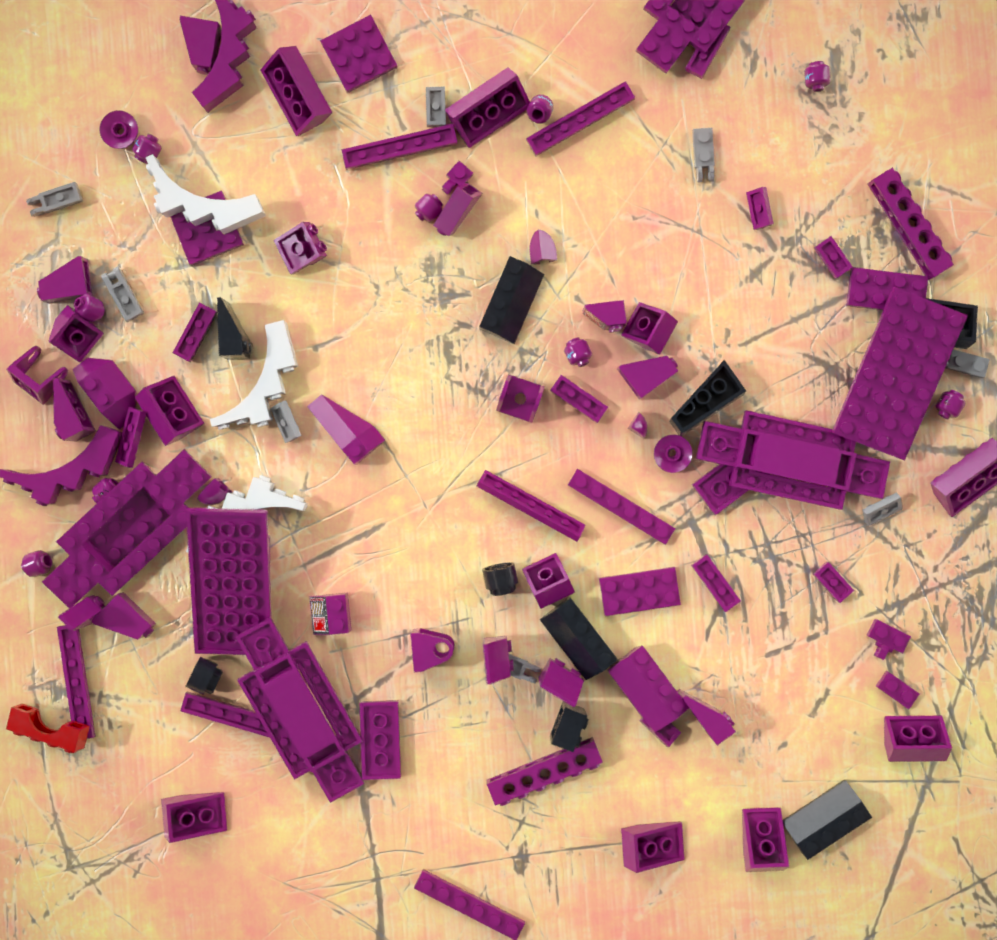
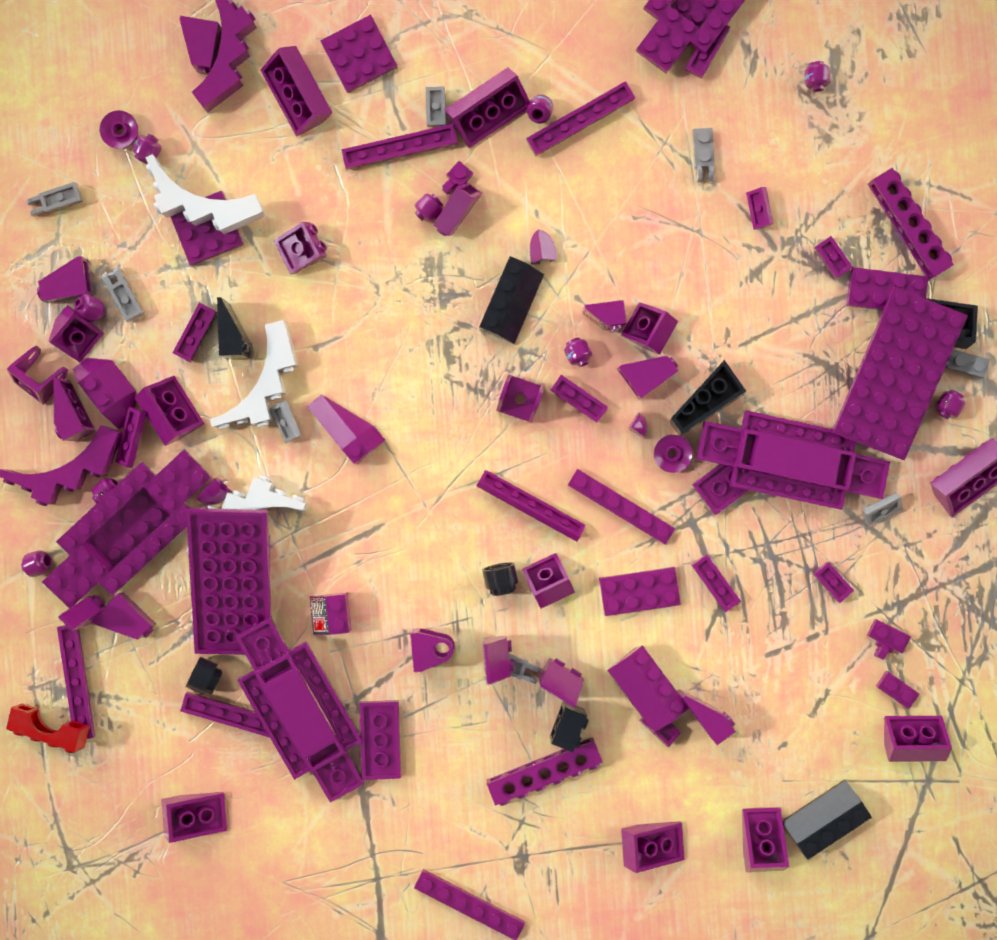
(578, 639): black slope -> none

